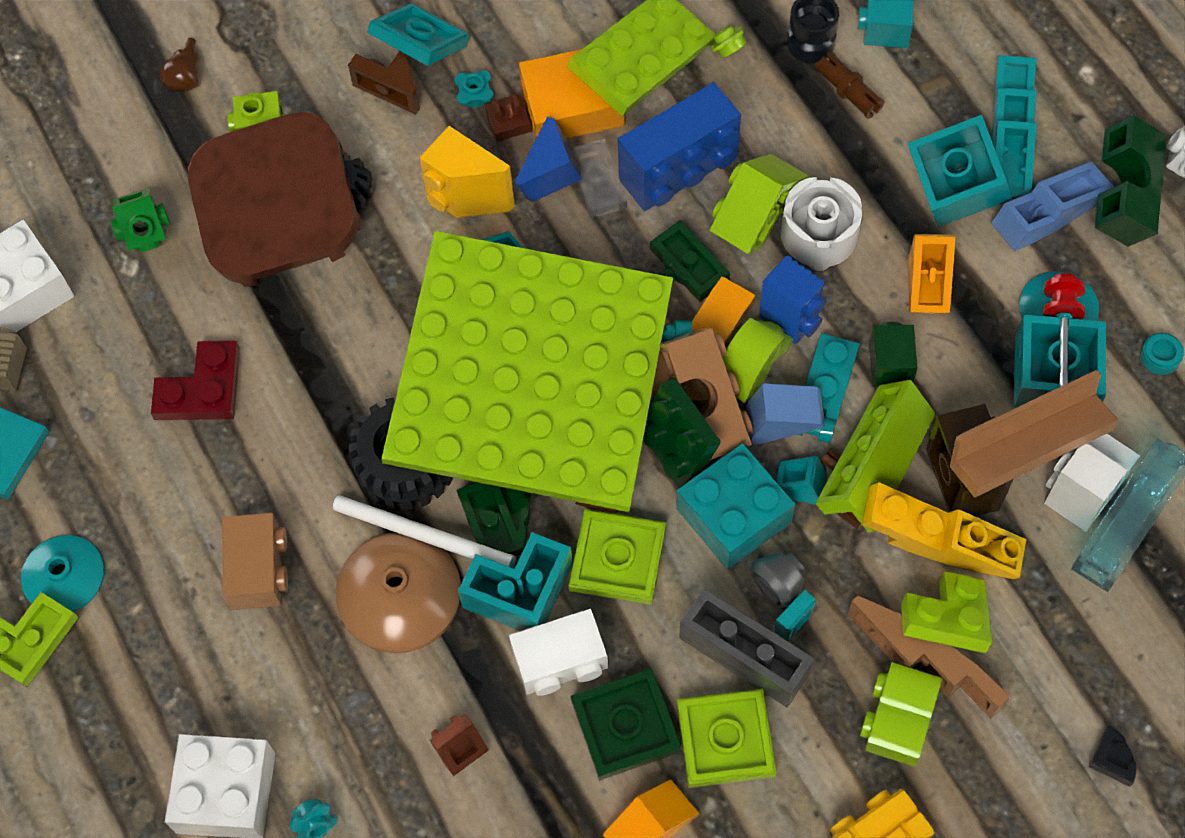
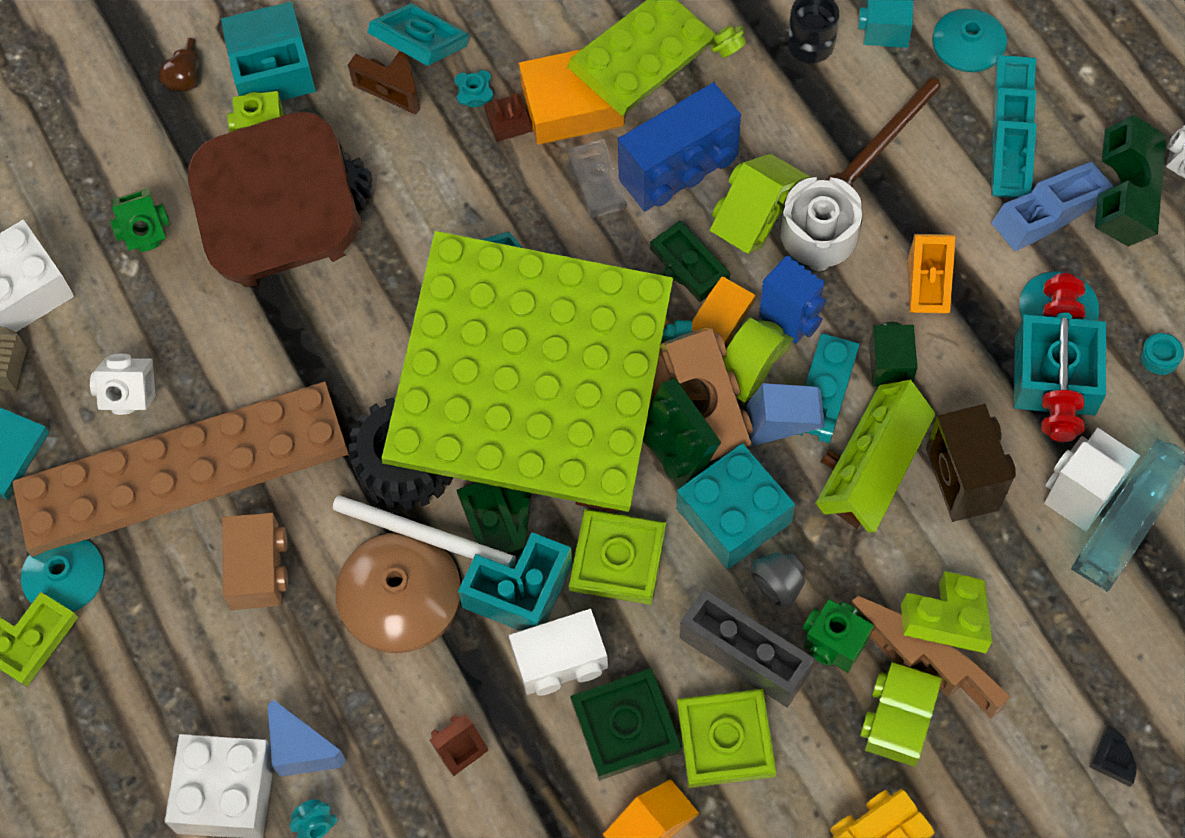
(123, 384): none -> white brick
(178, 468): none -> medium nougat plate
(208, 393): dark red plate -> none
(268, 52): none -> teal slope
(297, 746): none -> medium blue slope
(465, 177): yellow slope -> none
(548, 164): blue slope -> none
(795, 616): teal tile -> none
(802, 478): teal slope -> none
(836, 635): none -> green brick
(849, 85): reddish brown pin -> none
(889, 132): none -> reddish brown piece
(943, 536): yellow slope -> none
(960, 171): teal brick -> none
(969, 51): none -> teal dish
(1031, 435): medium nougat panel -> none

